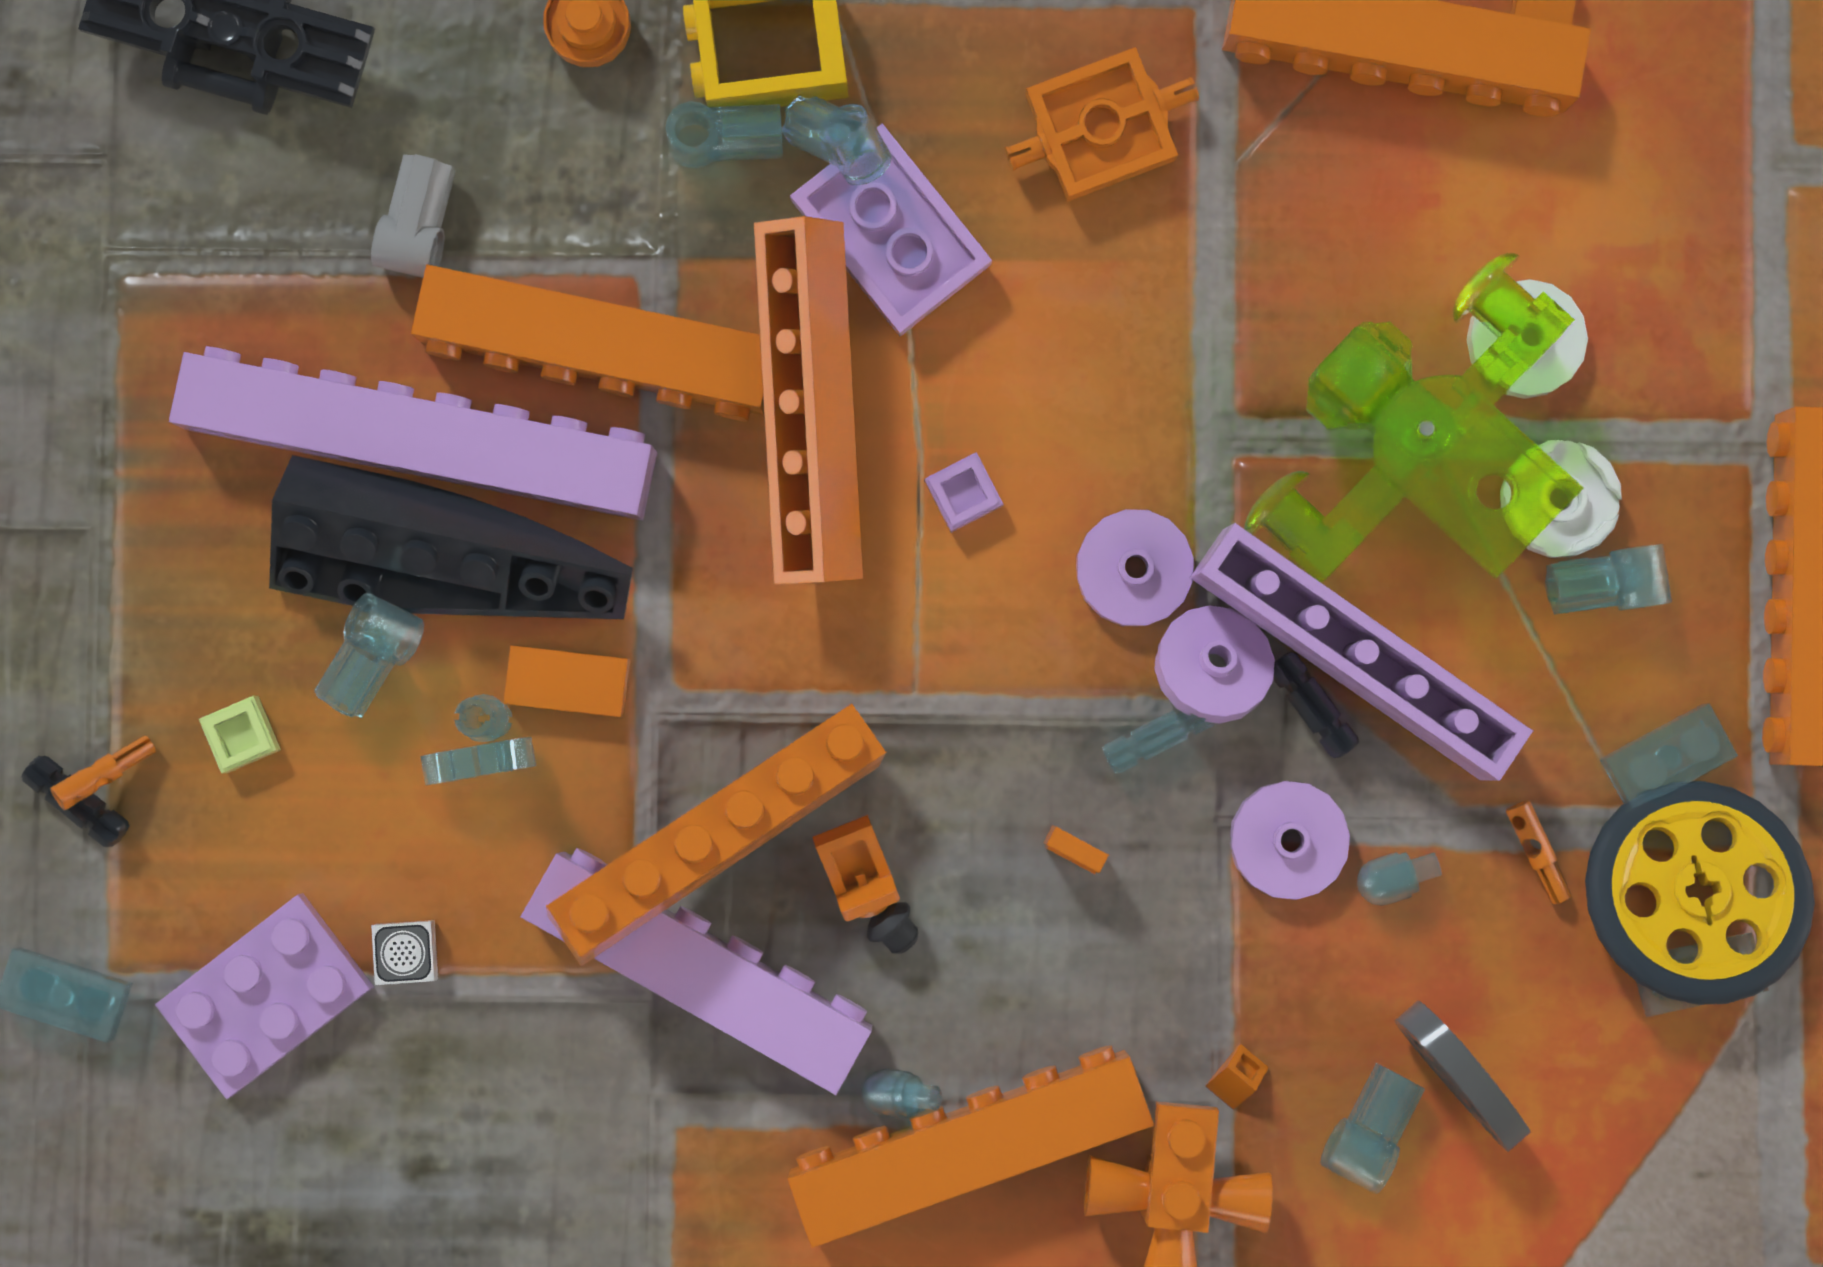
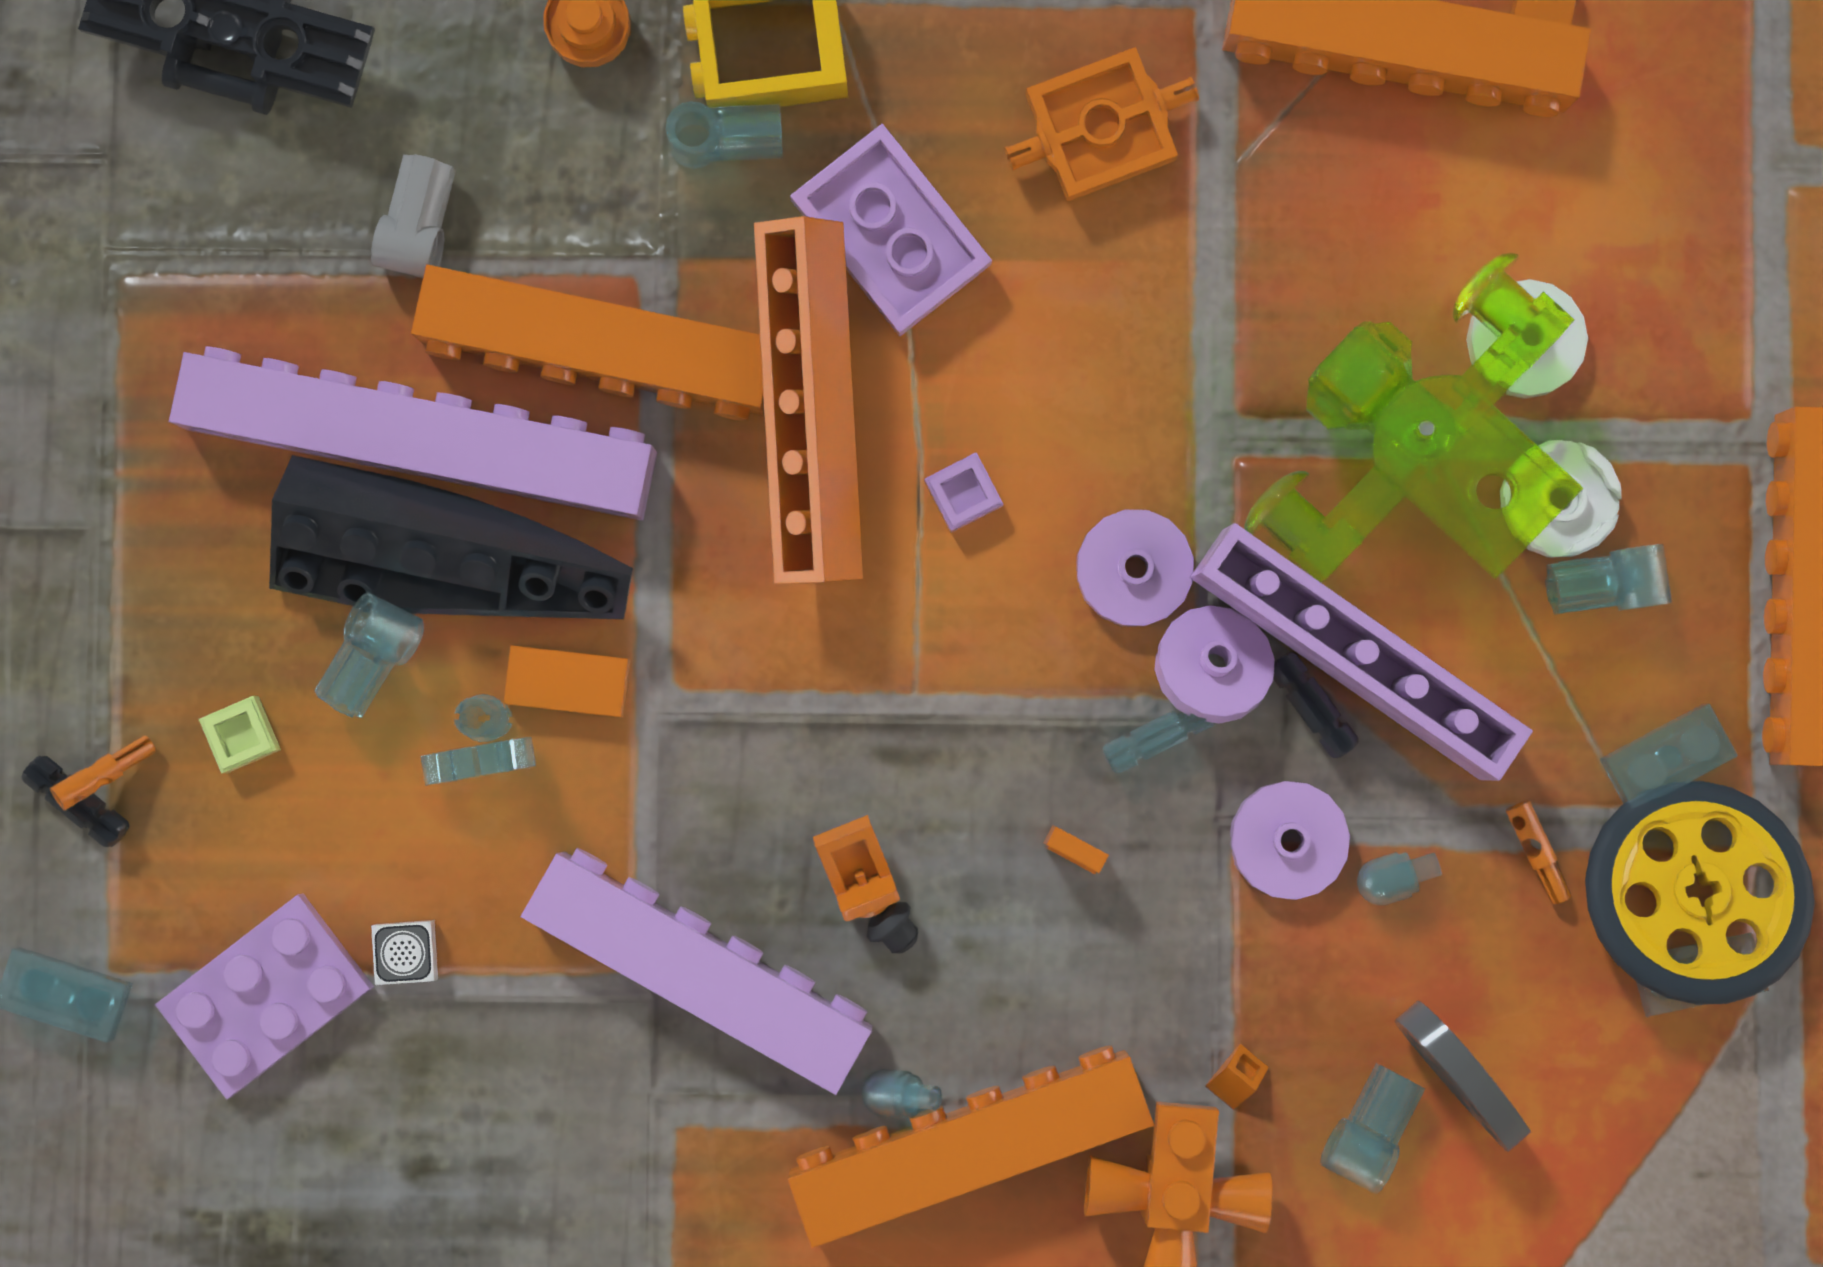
(715, 834): orange brick -> none
(838, 136): clear light blue piece -> none

